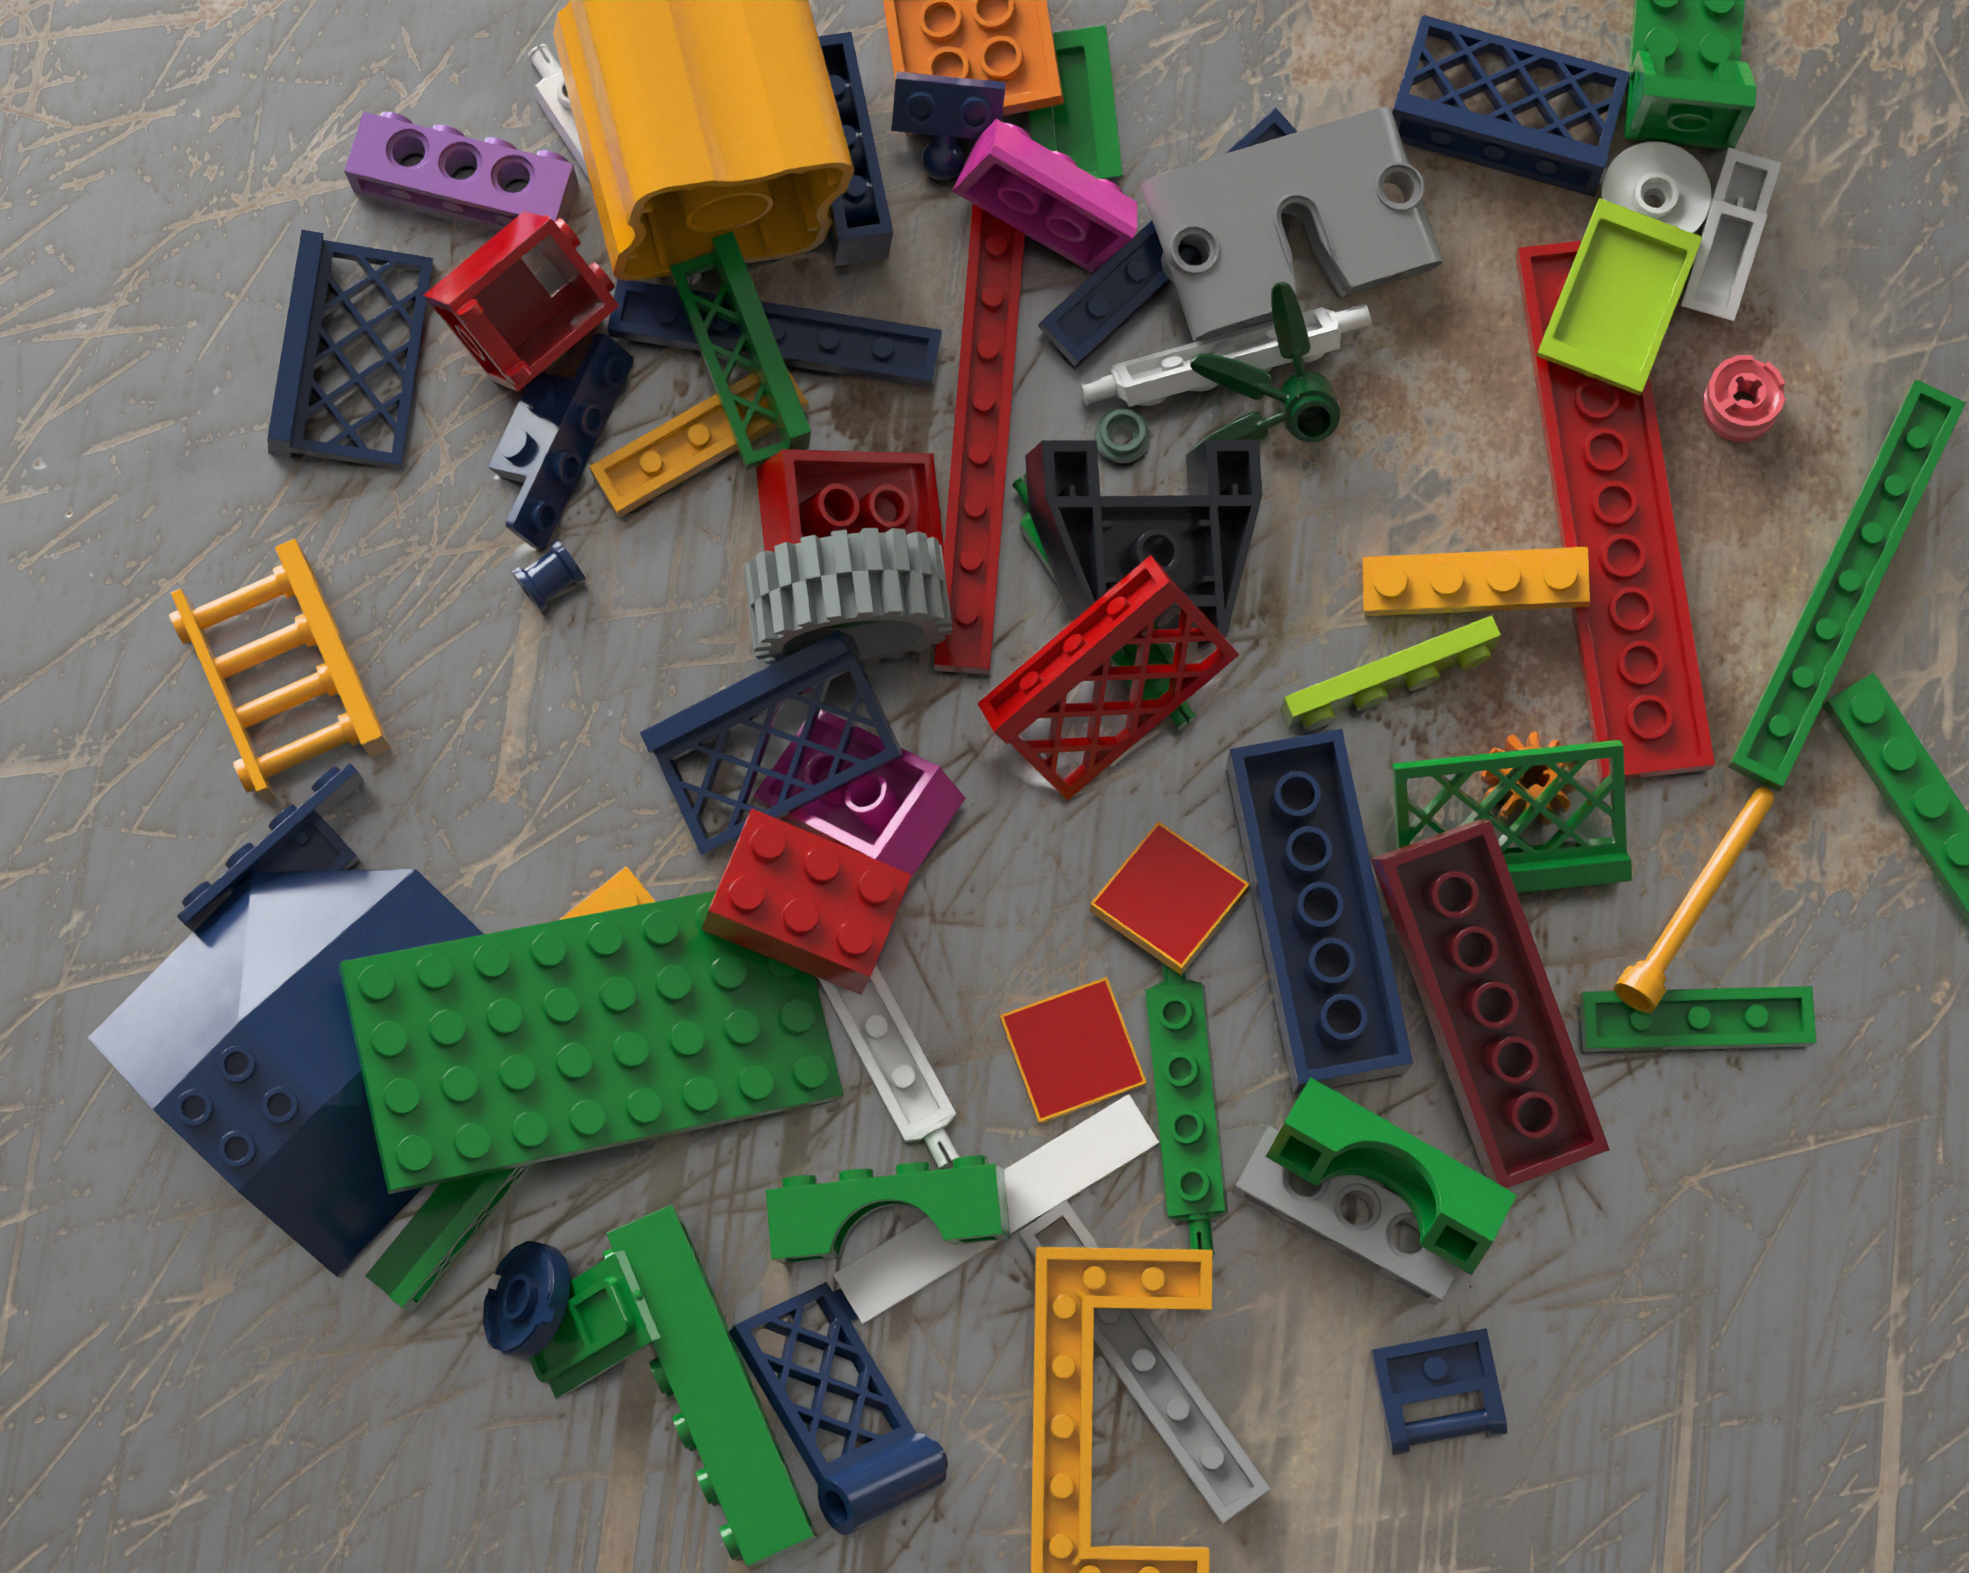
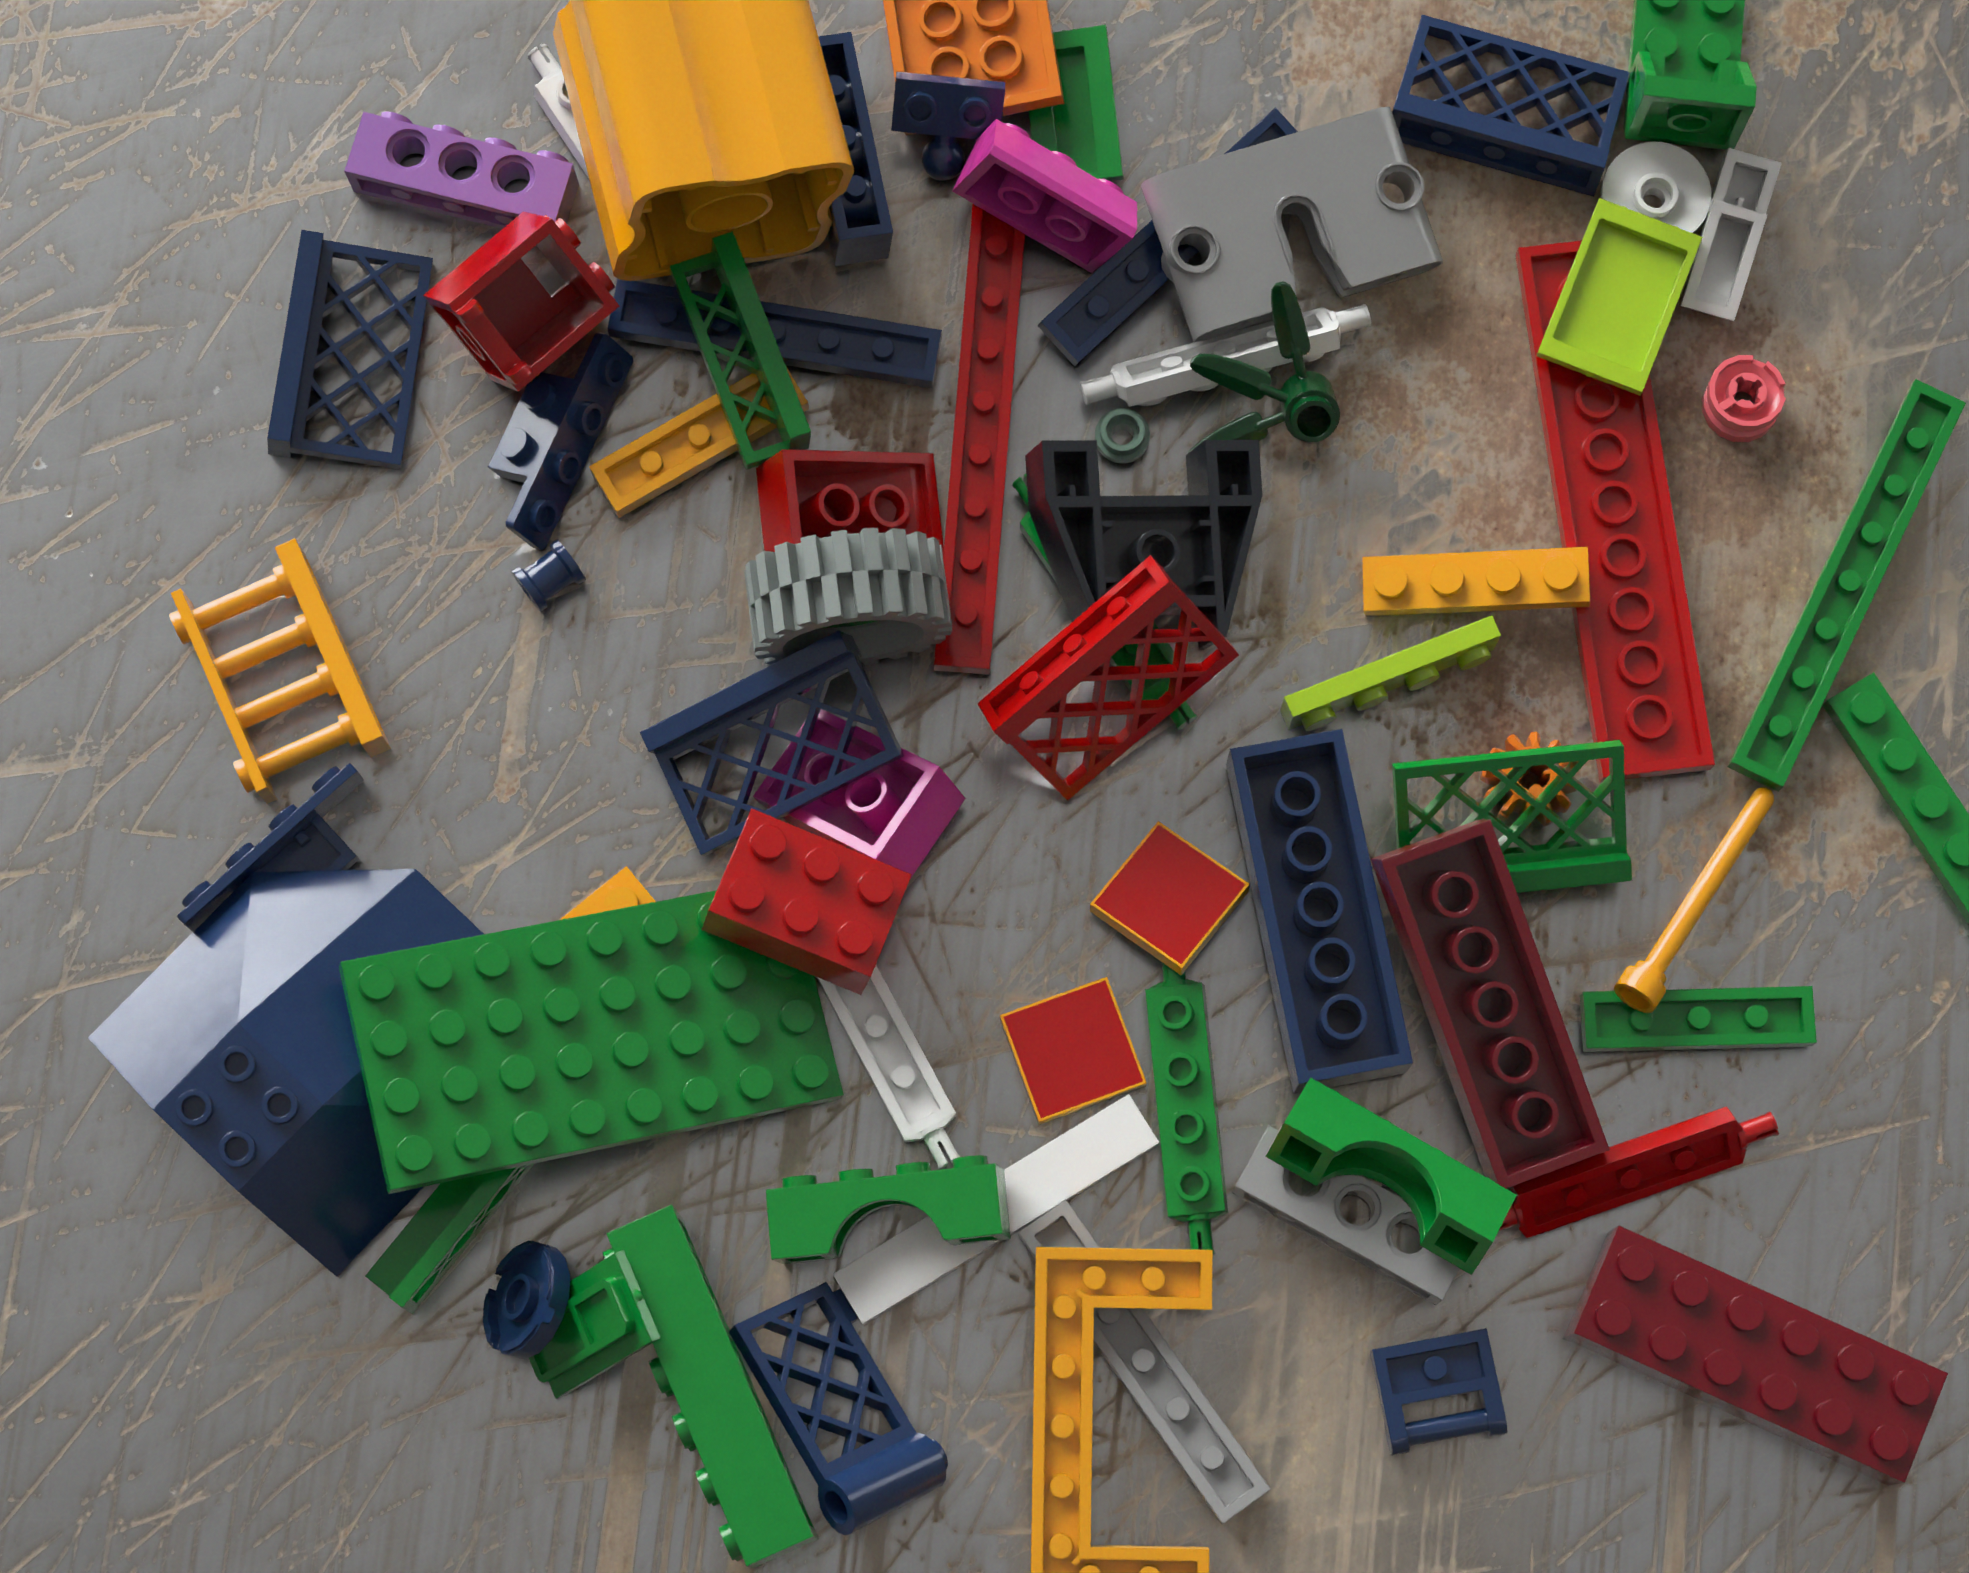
(1635, 1170): none -> red plate
(1756, 1356): none -> dark red brick

